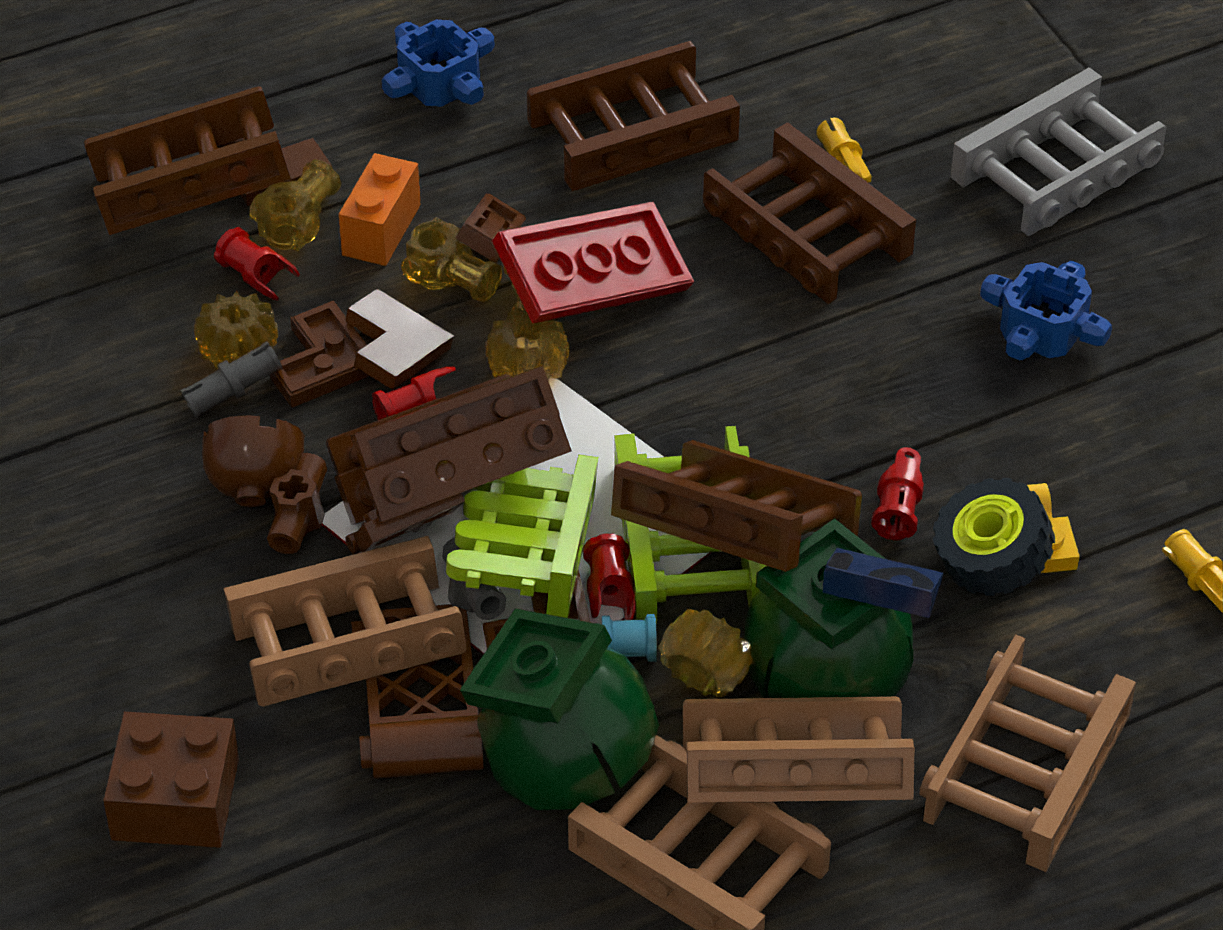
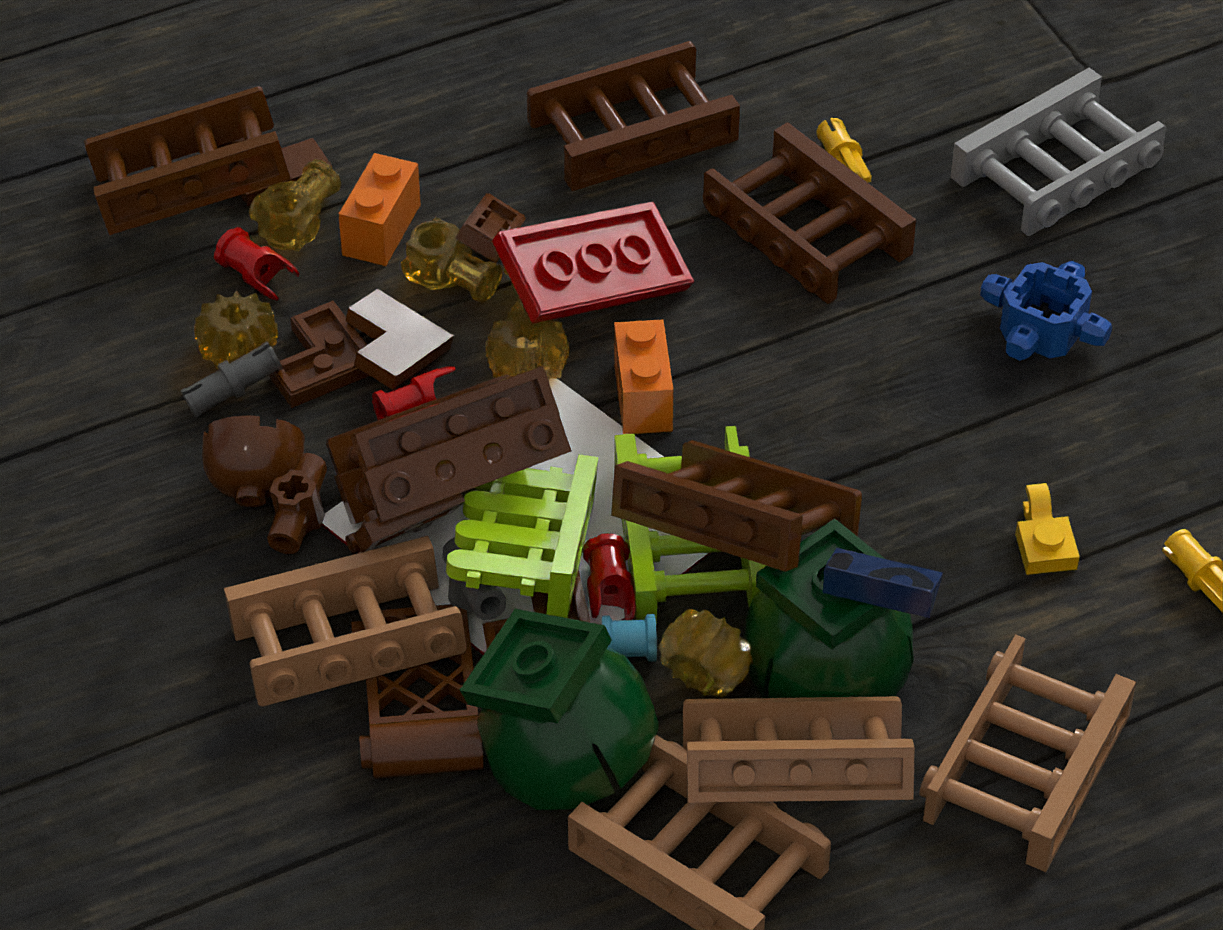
(171, 779): reddish brown brick -> none
(435, 83): blue piece -> none
(643, 377): none -> orange brick
(899, 492): red piece -> none
(993, 536): black wheel -> none

